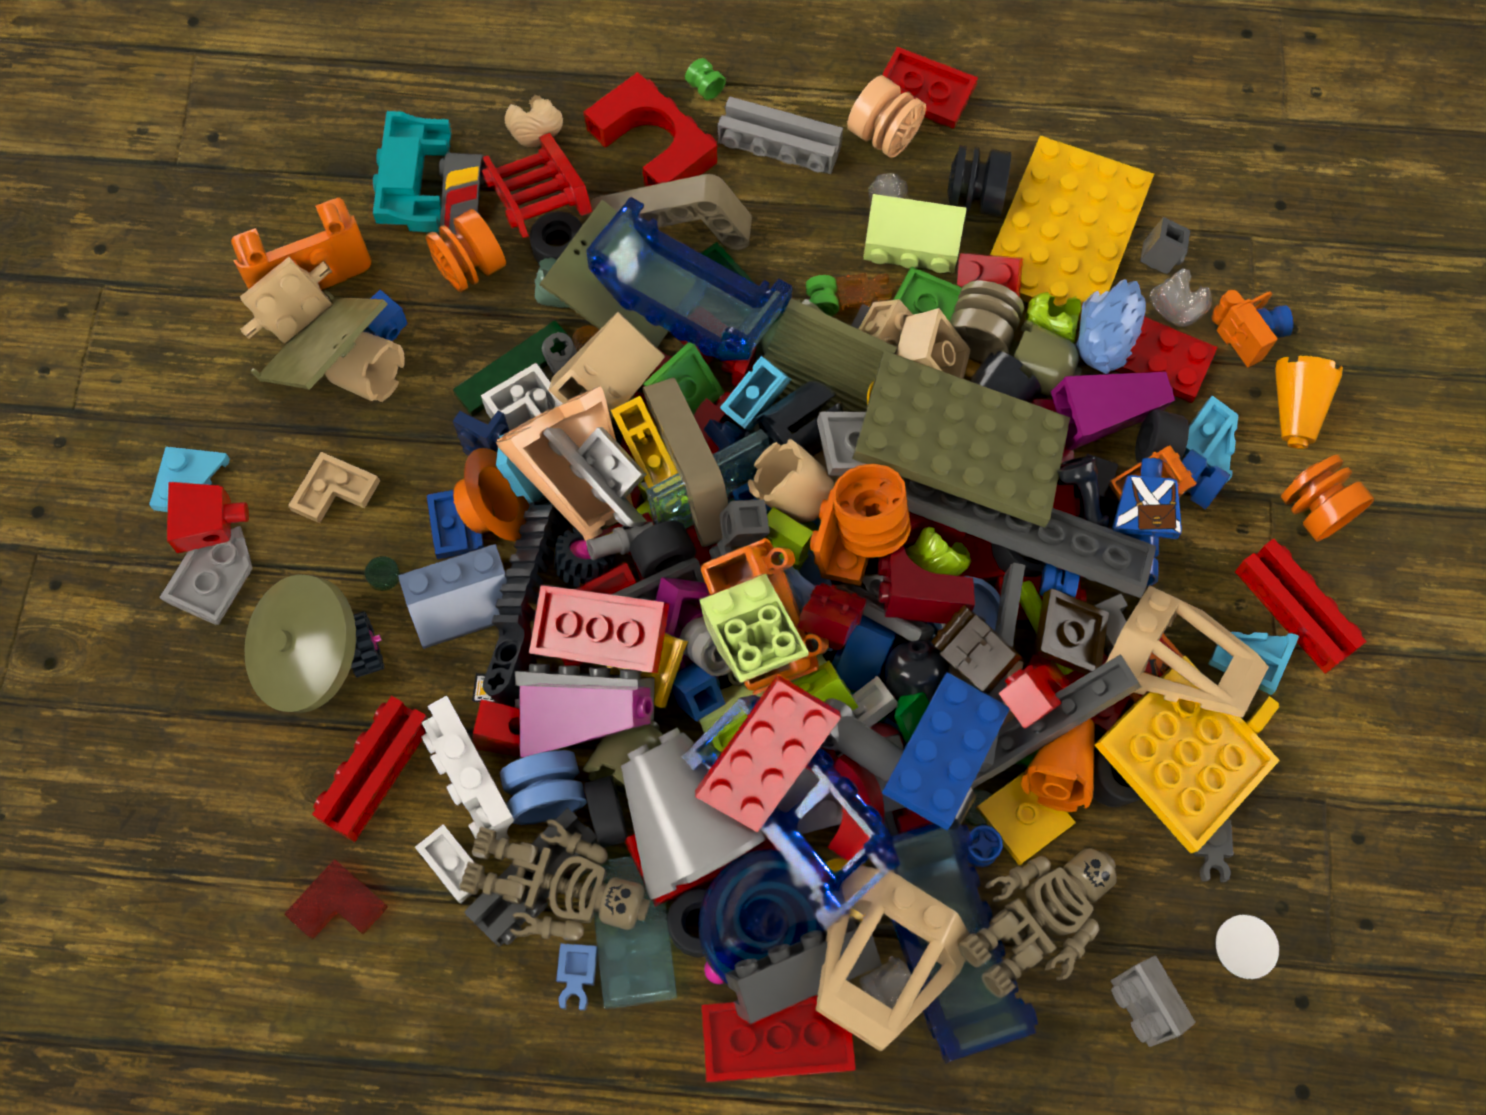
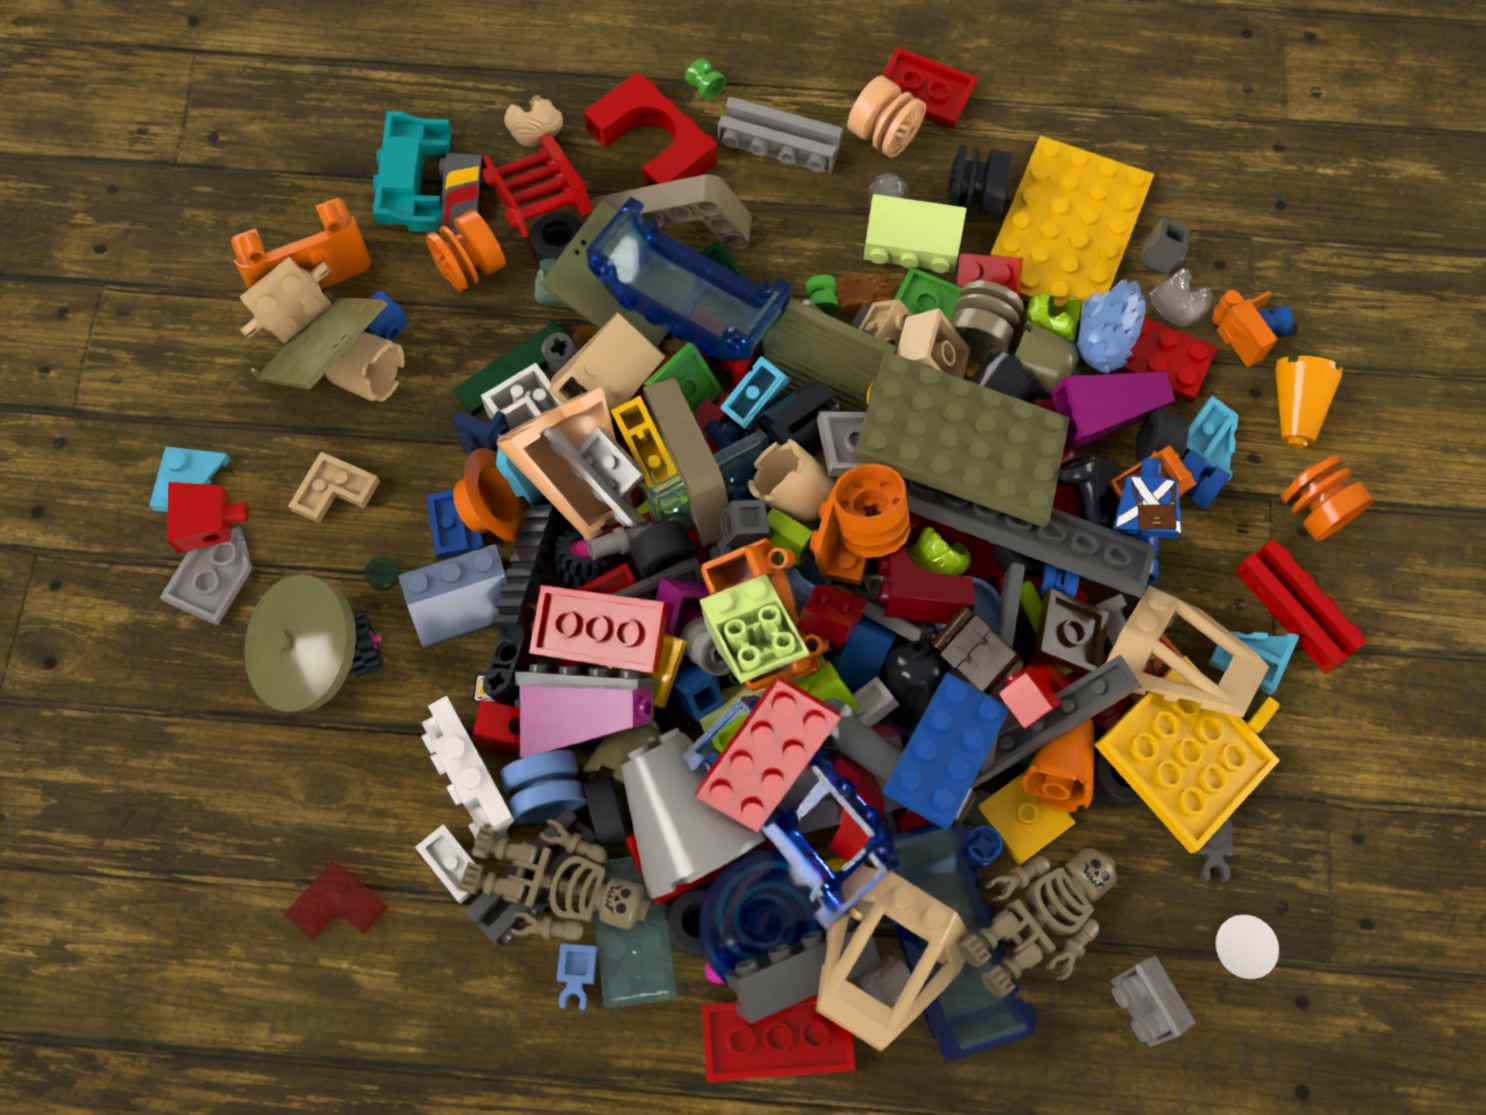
(371, 769): red brick -> none
(909, 713): green slope -> none

